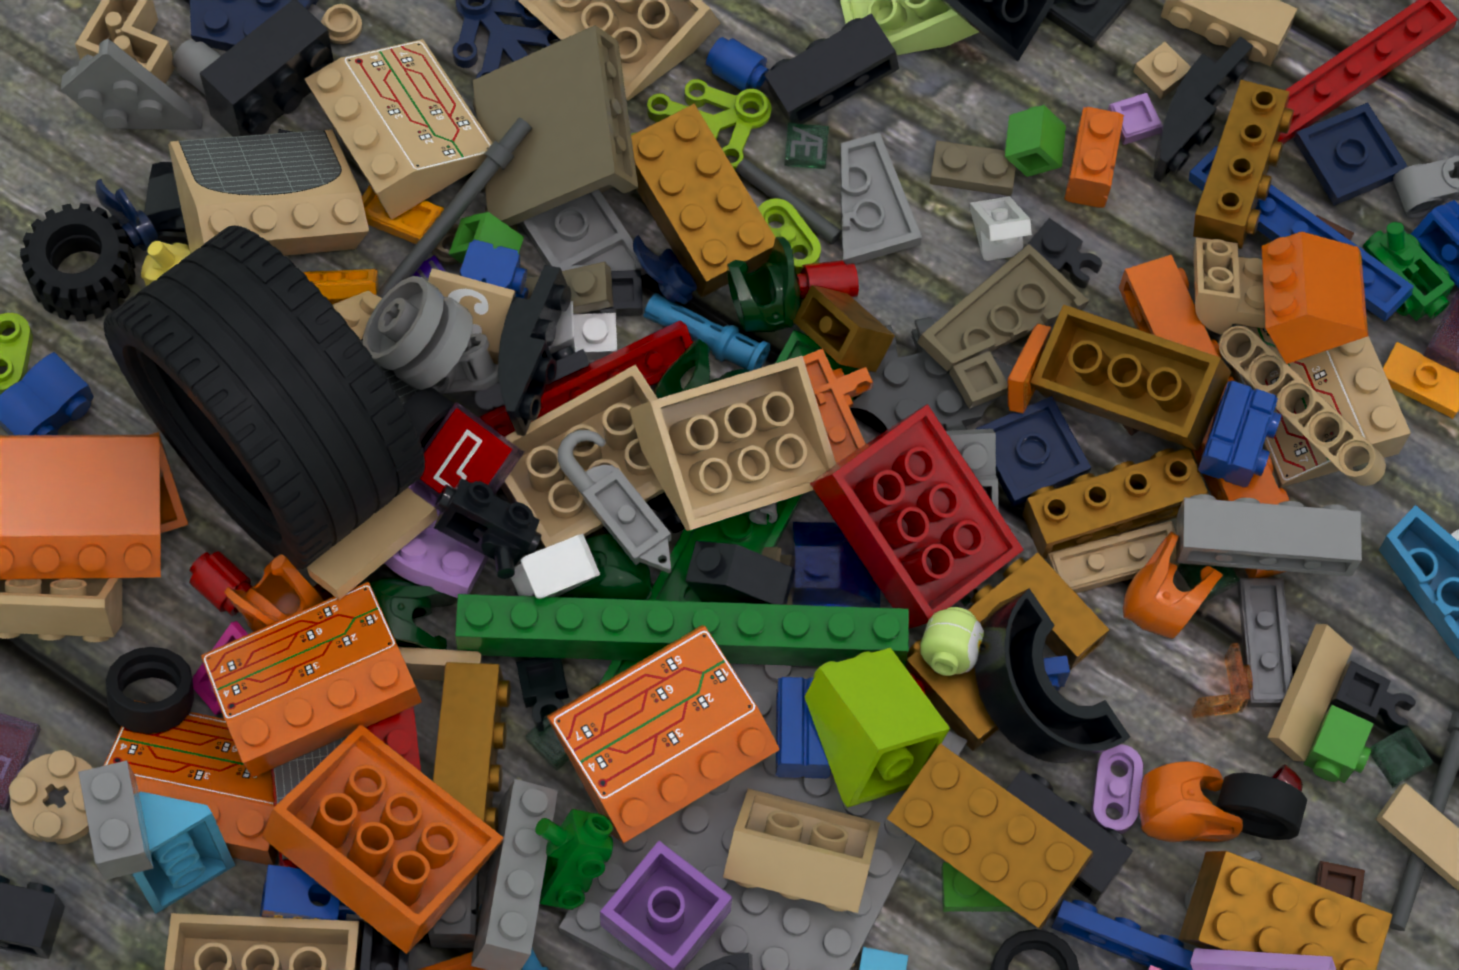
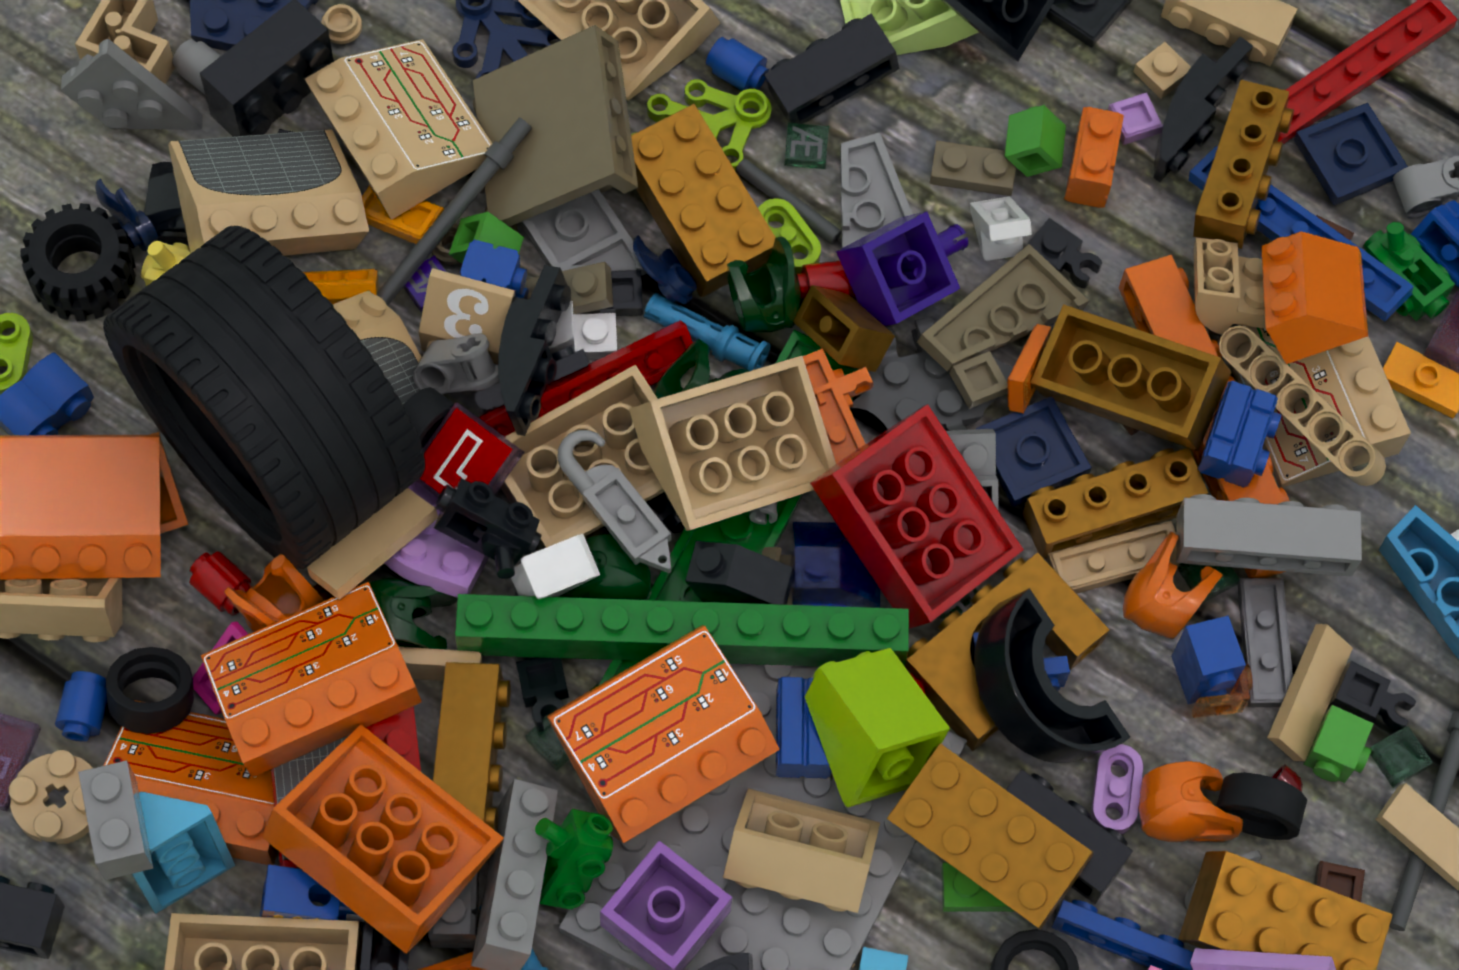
(82, 706): none -> blue brick
(418, 332): light grey wheel -> none
(902, 267): none -> dark purple brick
(952, 641): yellowish green head -> none
(1208, 659): none -> blue brick

